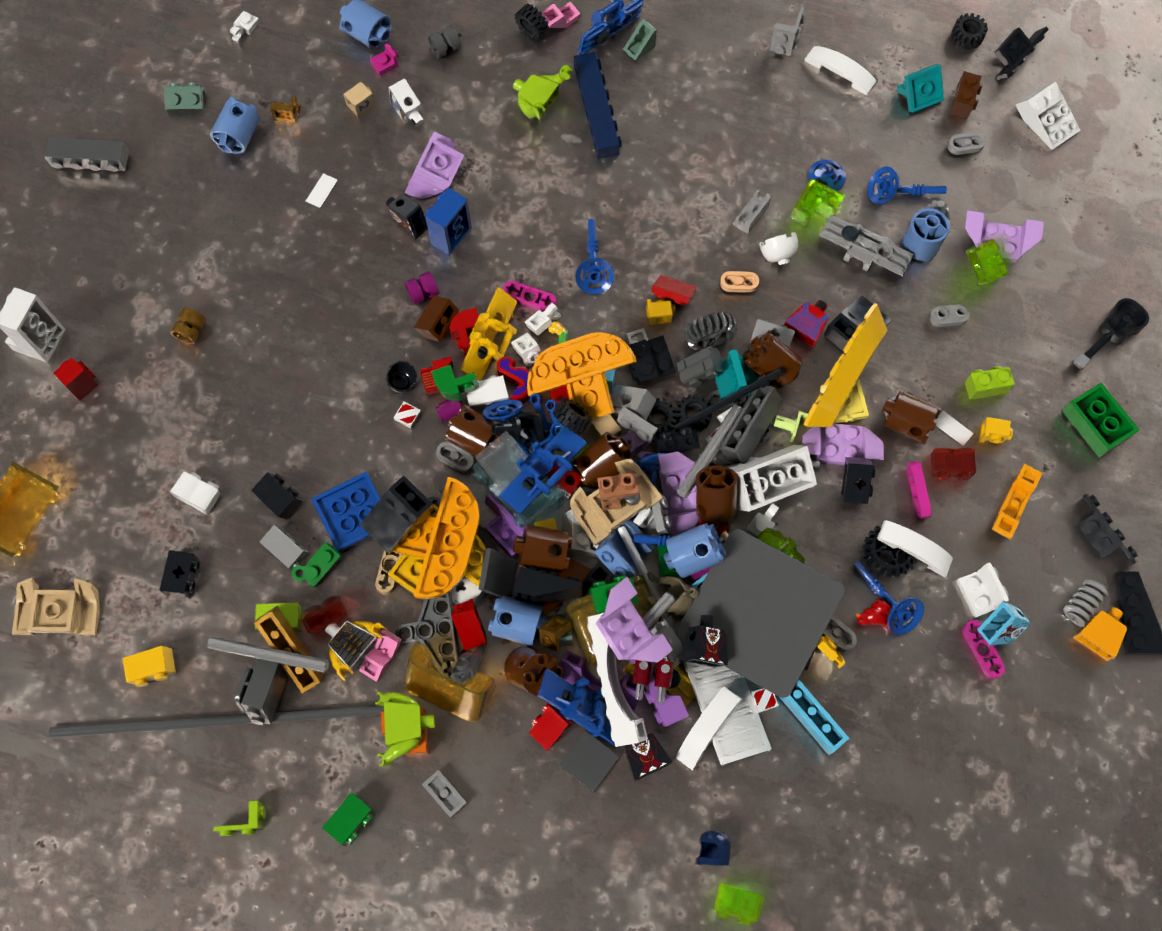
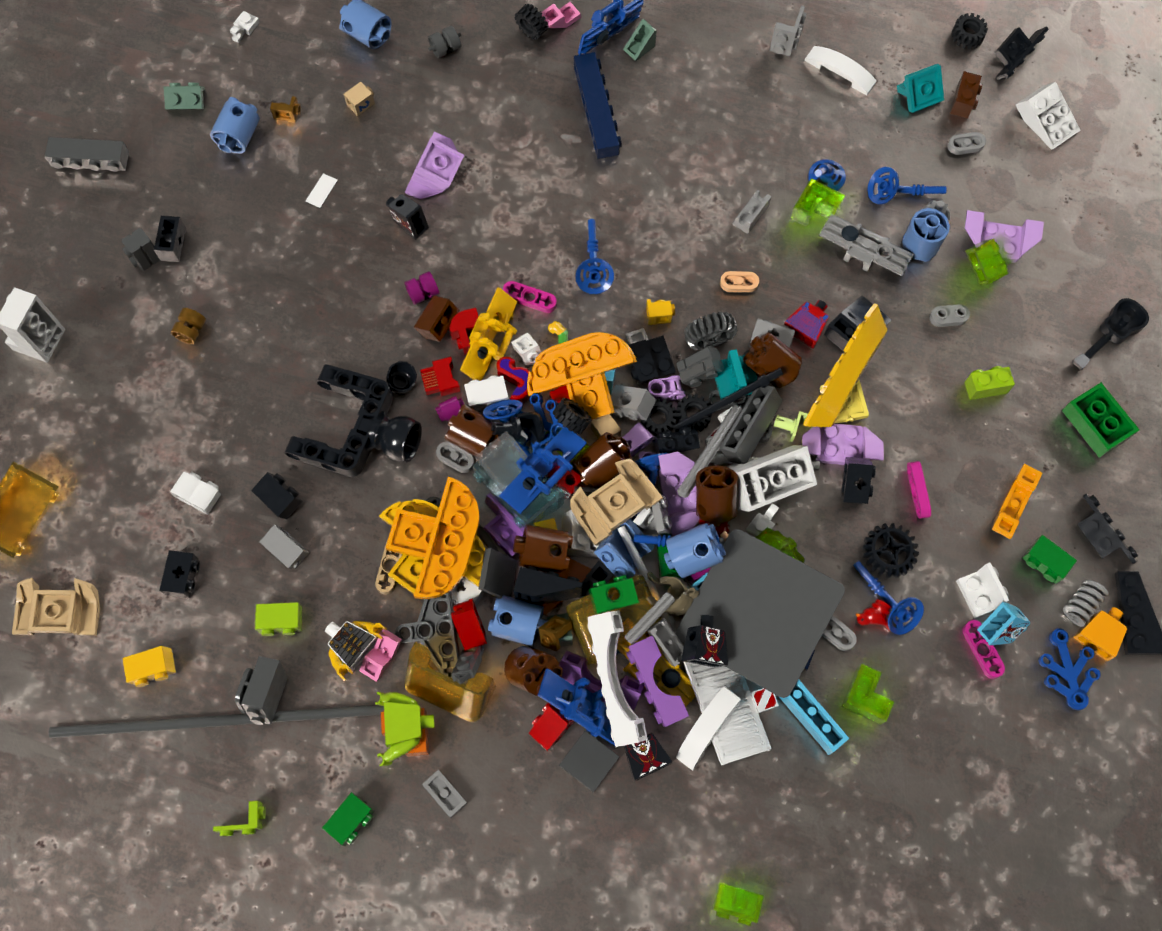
(76, 378): red brick -> none
(140, 249): none -> dark grey brick
(170, 238): none -> black brick
(268, 654): light grey axle -> none
(281, 636): pearl gold brick -> none
(318, 565): green hinge -> none
(329, 612): clear red brick -> none
(345, 508): blue plate -> none
(385, 61): dark pink bracket -> none
(396, 436): none -> black piece
(397, 514): black slope -> none
(405, 103): white torso -> none
(407, 415): white tile -> none
(448, 221): blue brick -> none
(453, 387): green brick -> none
(540, 92): lime torso -> none
(542, 320): white plate -> none
(617, 487): nougat hips -> none
(627, 631): lavender piece -> none
(631, 421): light grey plate -> none
(662, 680): dark red piece -> none
(669, 388): none -> lavender piece
(673, 289): red tile -> none
(714, 849): dark blue helmet -> none
(780, 248): white cylinder -> none
(828, 647): yellow plate -> none
(862, 698): none -> clear neon green brick
(910, 416): reddish brown cylinder -> none
(917, 546): white slope -> none
(953, 428): white sticker -> none
(953, 463): clear red brick -> none
(995, 430): yellow brick -> none
(1049, 559): none -> green brick
(1069, 671): none -> blue plant

